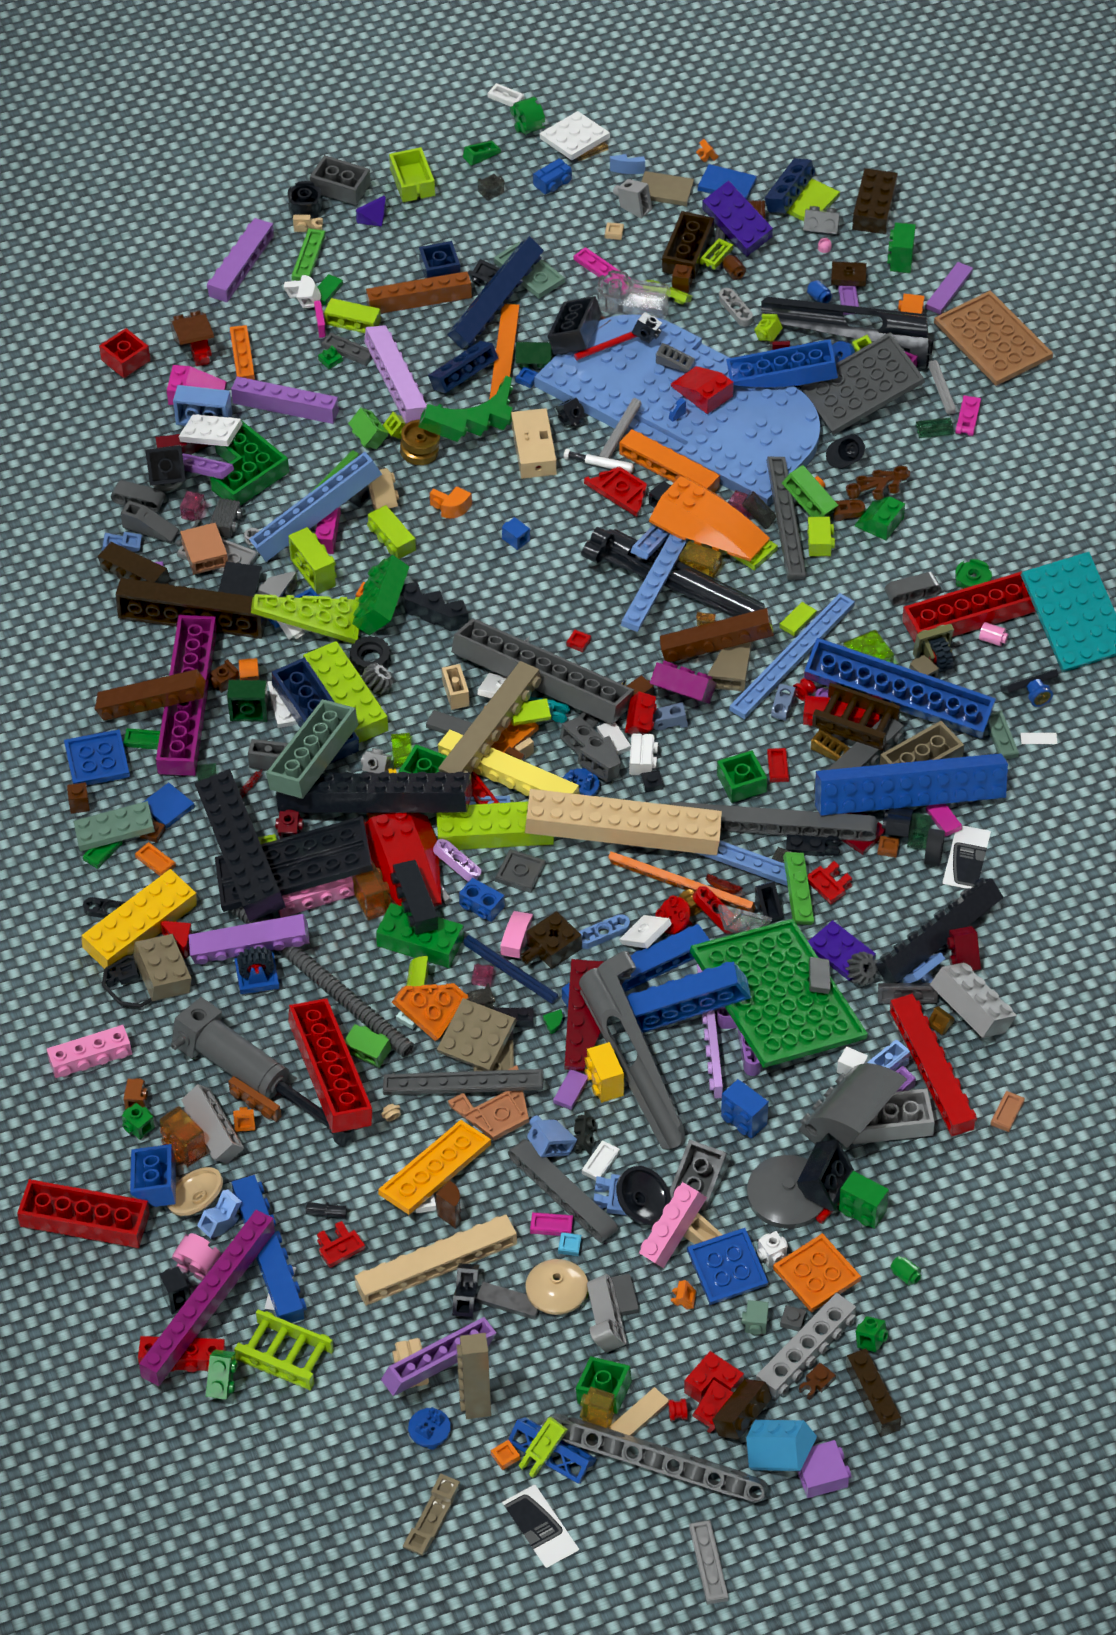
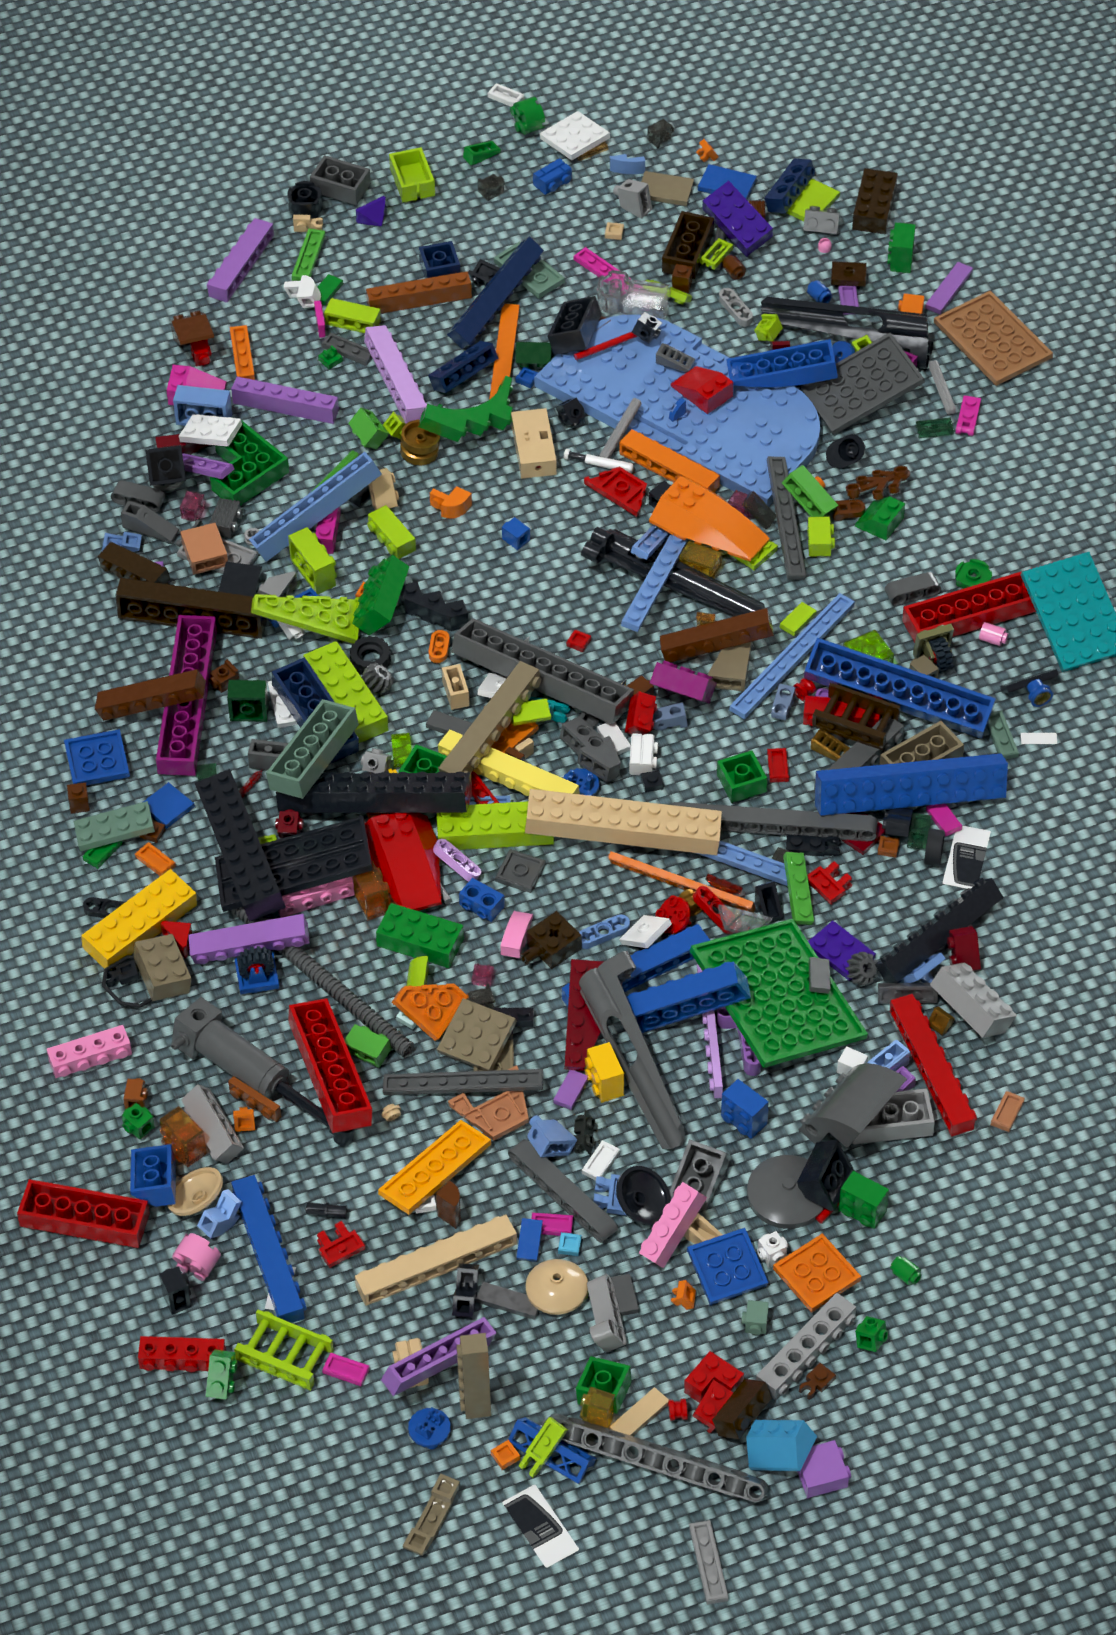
(124, 353): red brick -> none
(141, 738): green tile -> none
(206, 1298): magenta brick -> none
(249, 669): orange brick -> none
(346, 1369): none -> dark pink tile
(414, 897): black brick -> none
(439, 650): none -> orange plate
(510, 969): dark blue axle -> none
(529, 1240): none -> blue tile
(553, 1020): green tile -> none
(659, 132): none -> clear smoke brick
(792, 1318): dark grey plate -> none
(873, 1393): dark brown brick -> none

